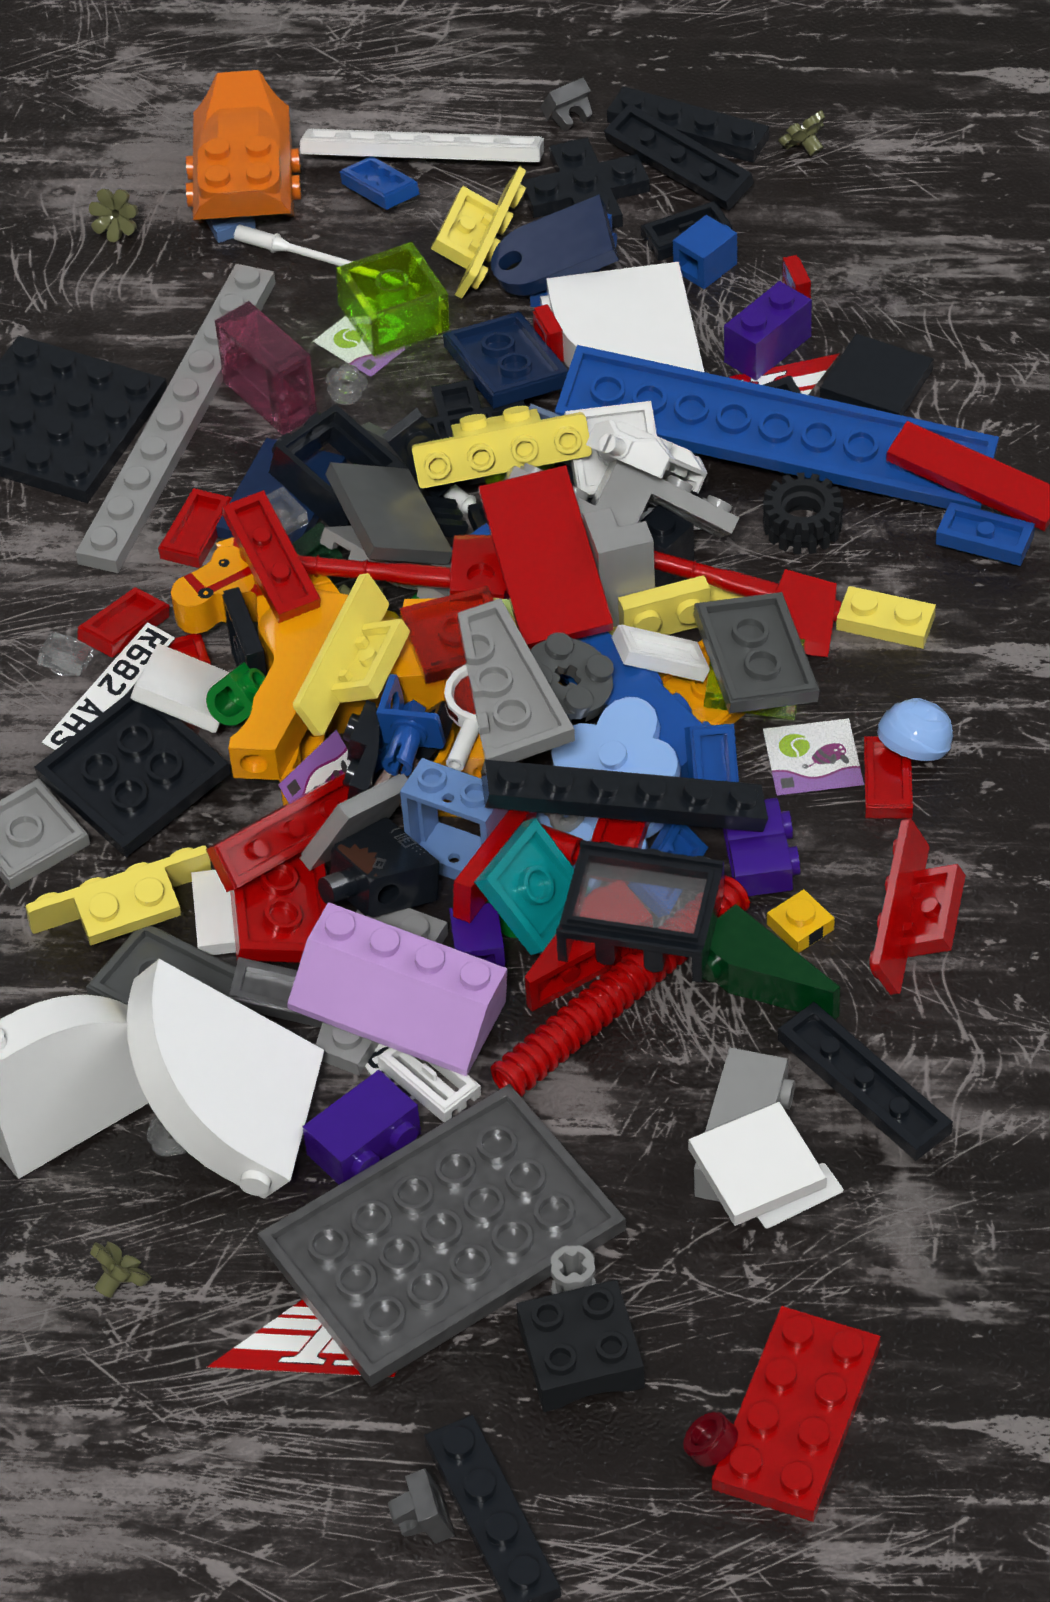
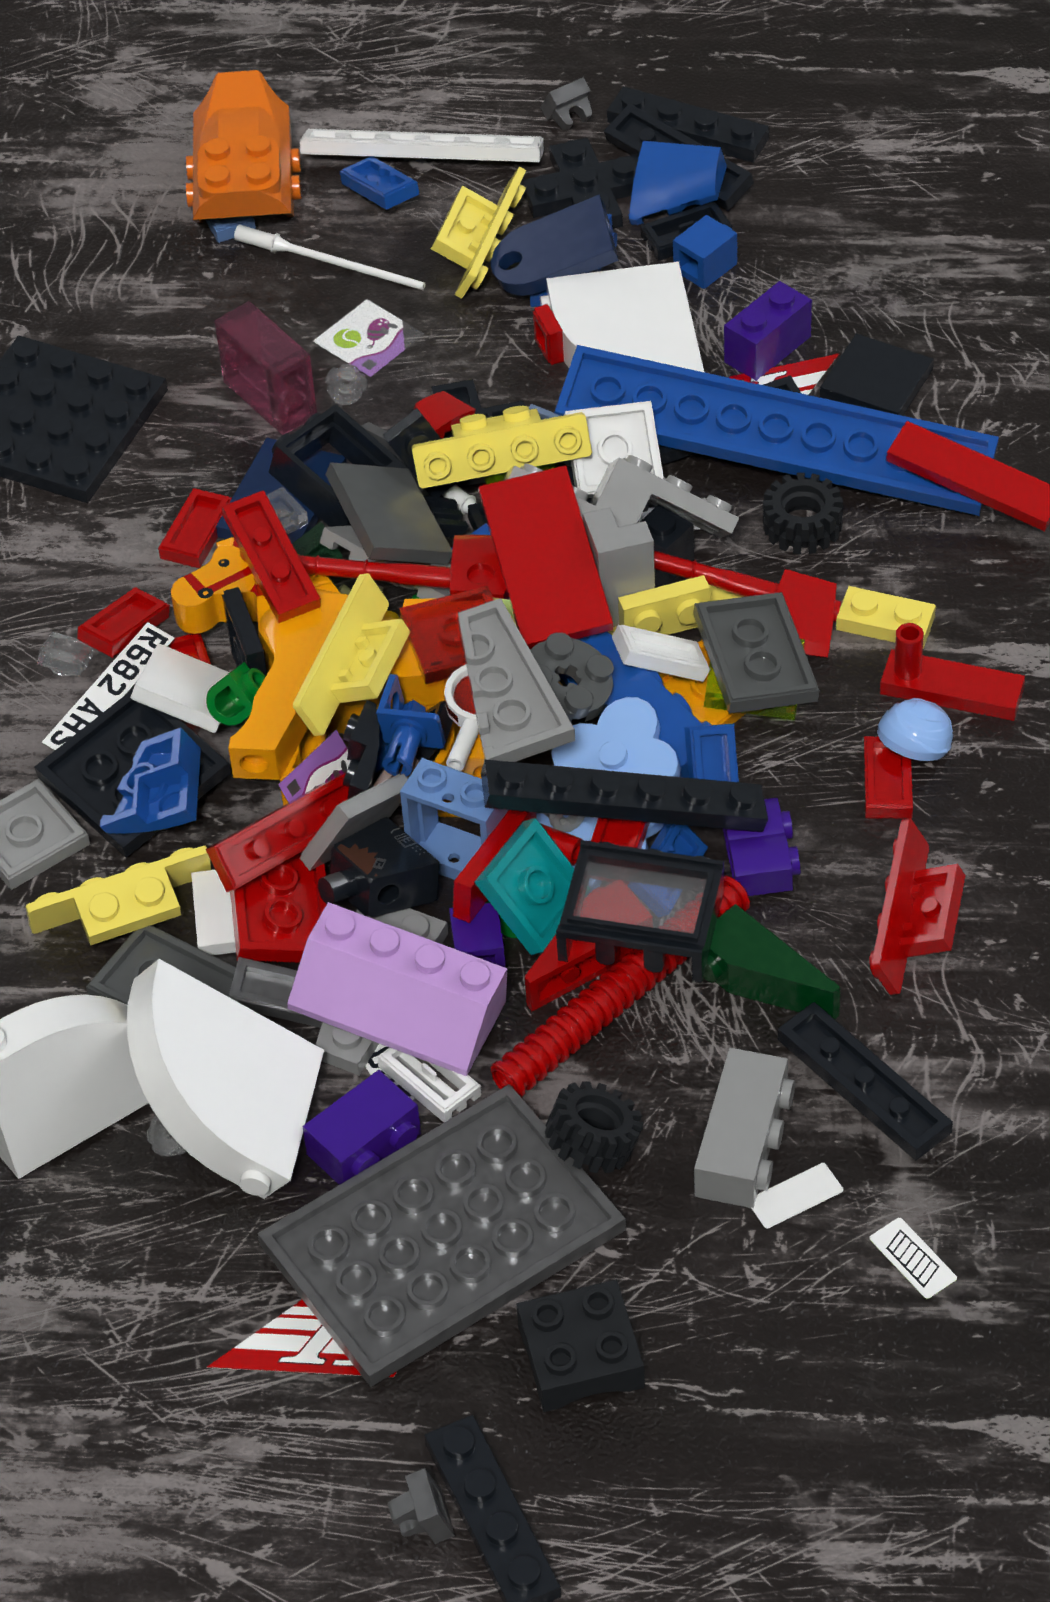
(113, 214): olive plant -> none
(117, 1269): olive plant -> none
(159, 787): none -> blue slope
(168, 430): light grey plate -> none
(392, 298): clear neon green brick -> none
(443, 411): none -> red slope
(506, 359): dark blue tile -> none
(572, 1268): light grey bush -> none
(593, 1127): none -> black tyre
(647, 452): white plate -> none
(674, 178): none -> blue slope
(710, 1439): dark red tile -> none
(757, 1163): white tile -> none
(796, 275): red tile -> none
(797, 1413): red plate -> none
(800, 921): yellow plate -> none
(805, 134): olive plant -> none
(813, 757): clear sticker -> none
(913, 1258): none -> white sticker
(947, 682): none -> red piece
(985, 533): blue plate -> none

